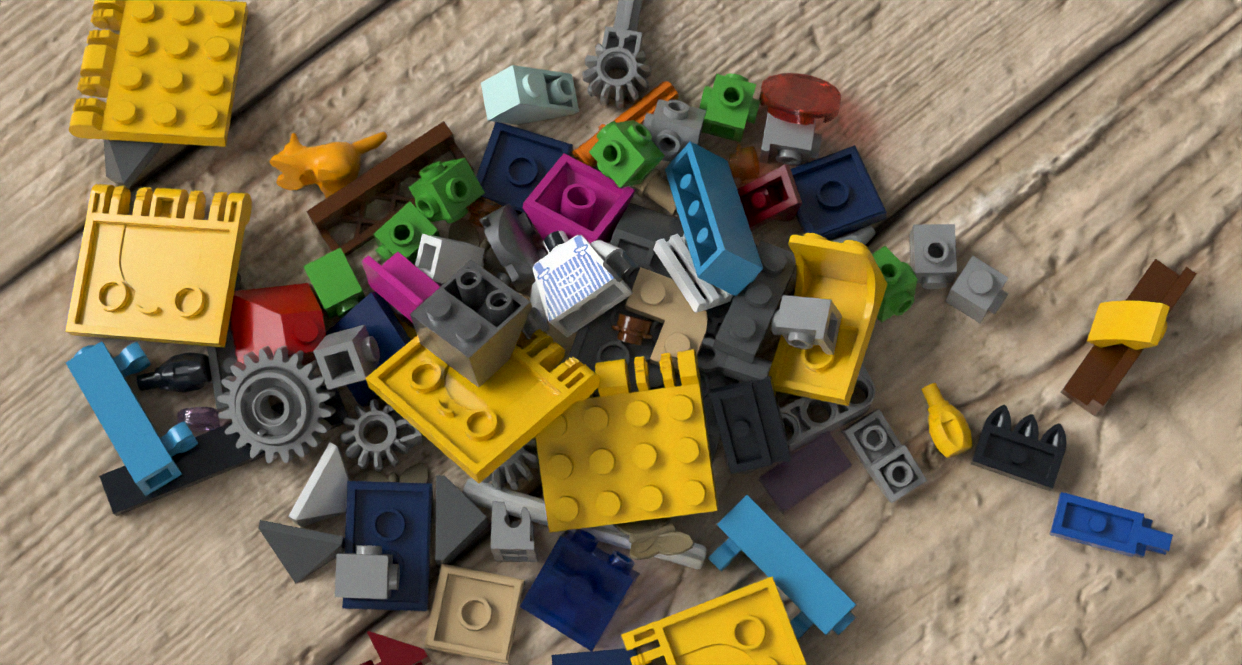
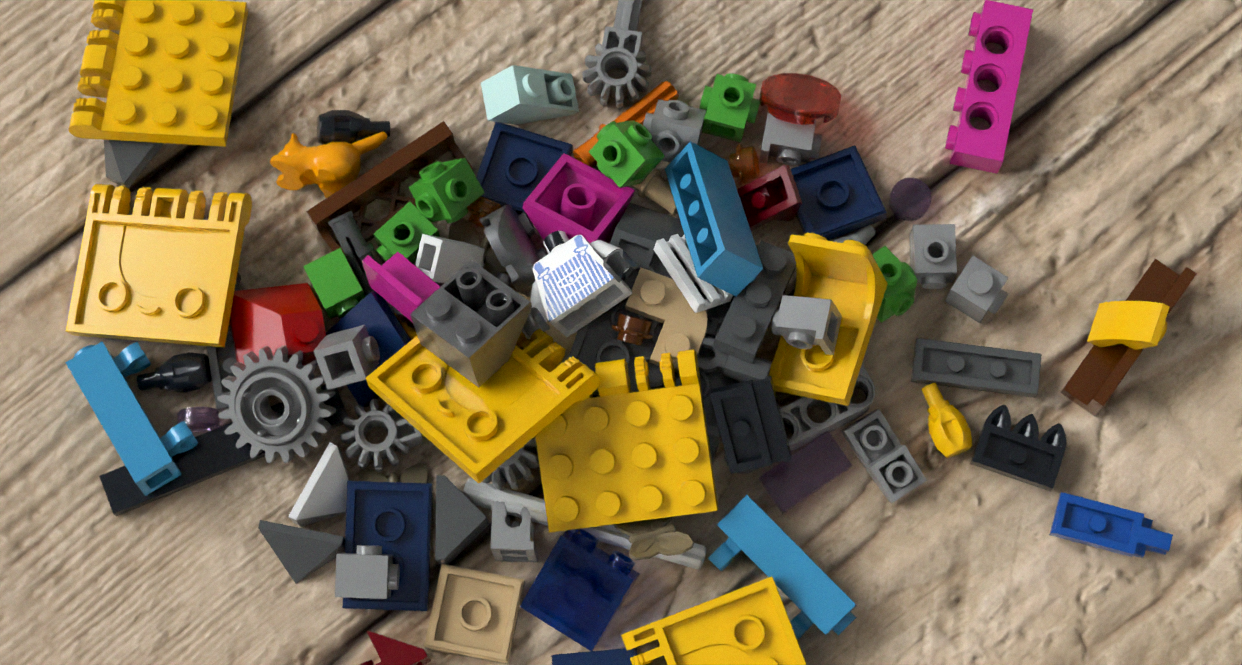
(347, 127): none -> black piece
(353, 245): none -> dark grey pin
(910, 199): none -> clear purple tile
(976, 367): none -> dark grey plate
(1009, 28): none -> dark pink brick

